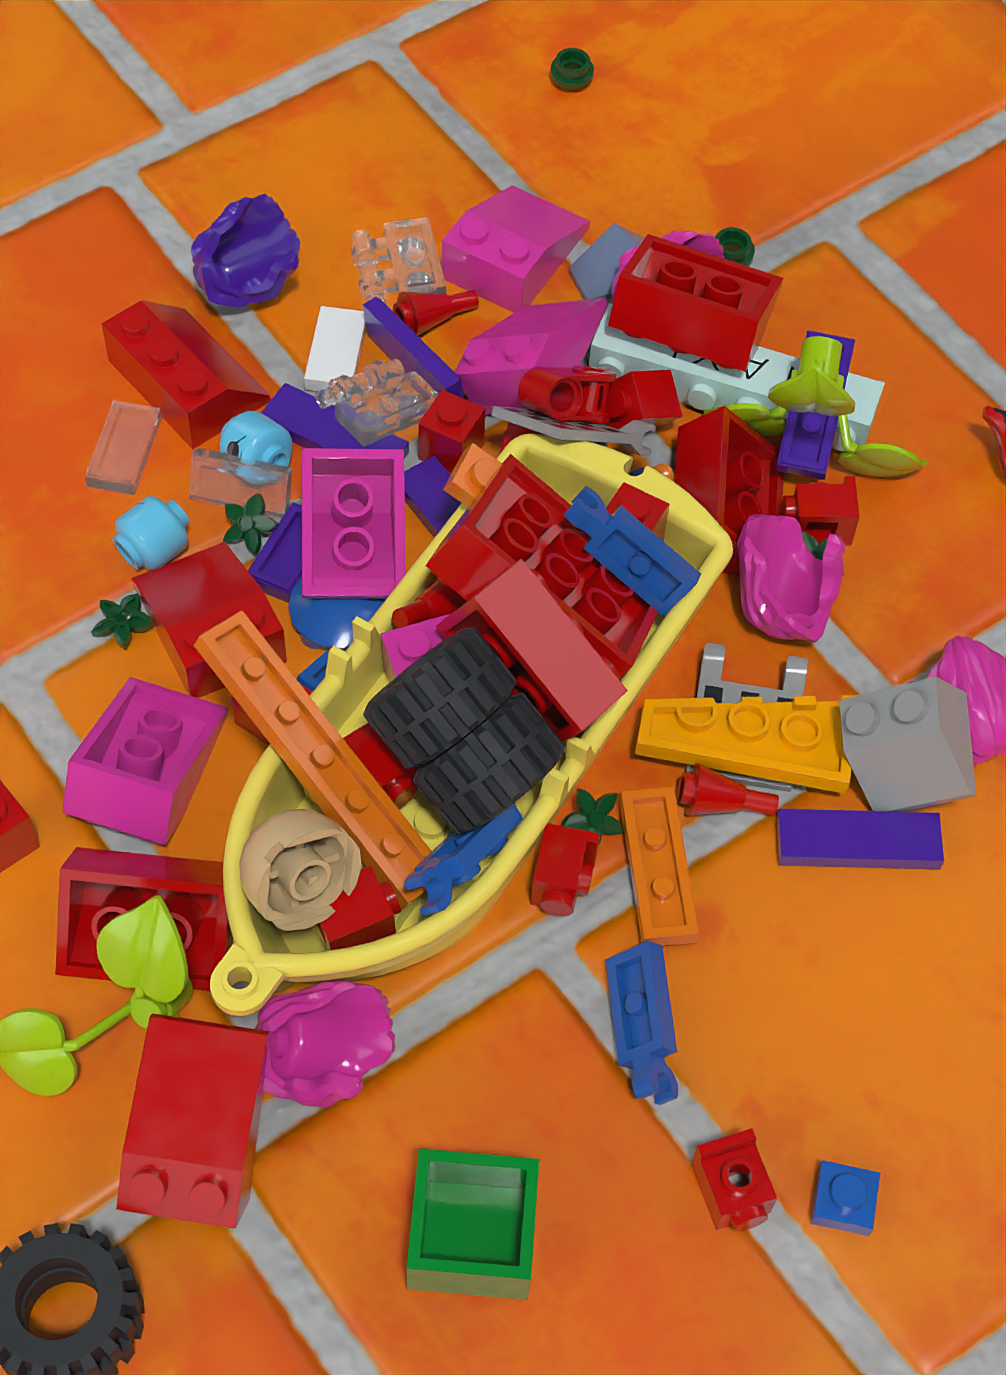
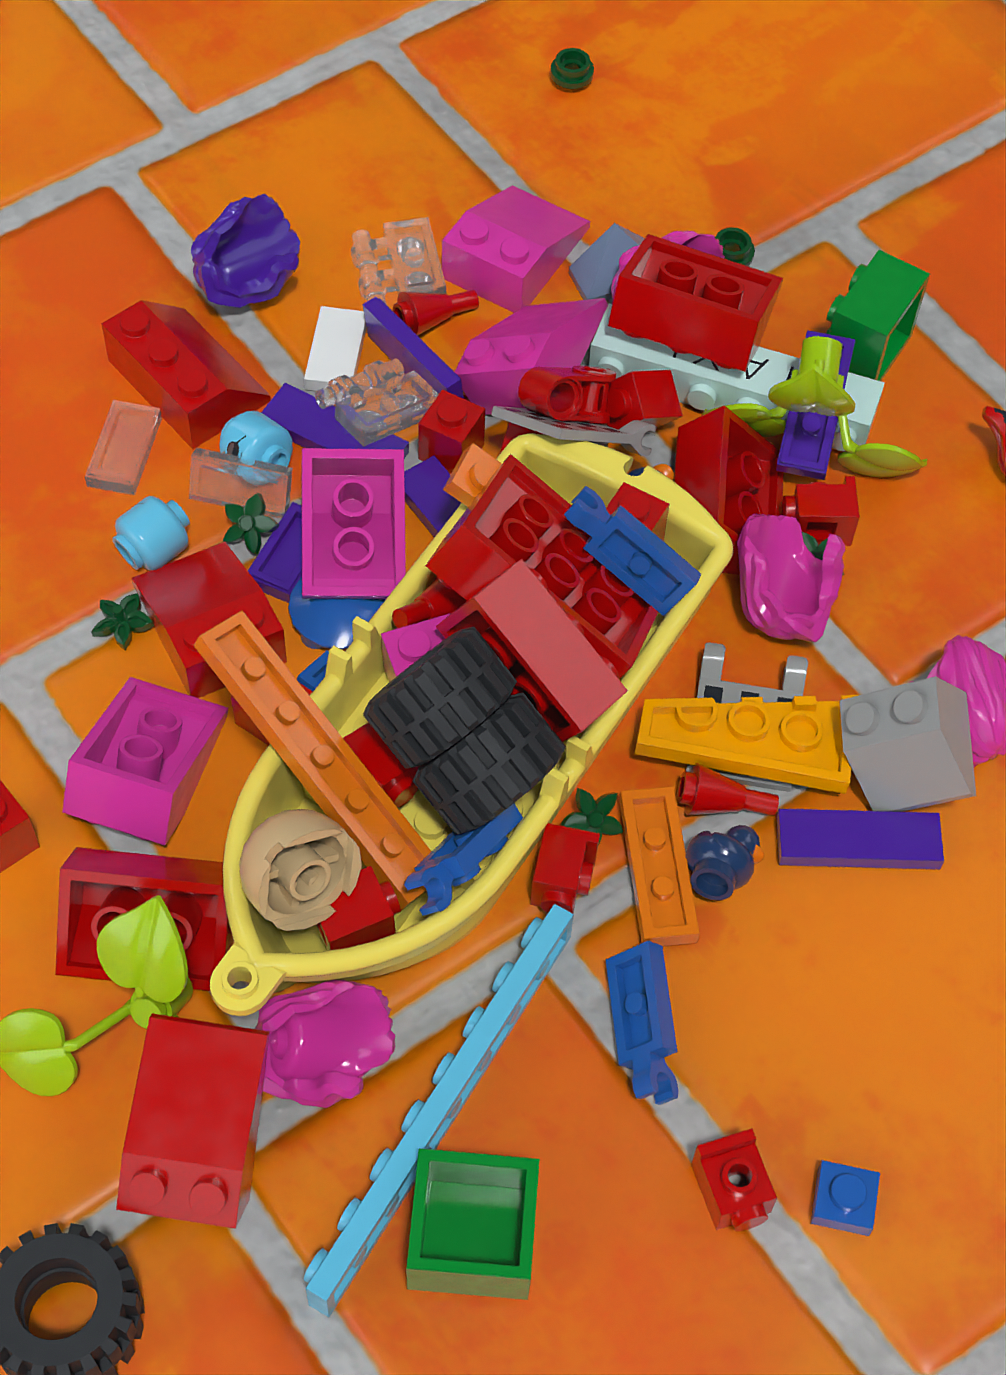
(428, 1122): none -> medium azure plate
(723, 861): none -> dark blue animal
(878, 312): none -> green piece

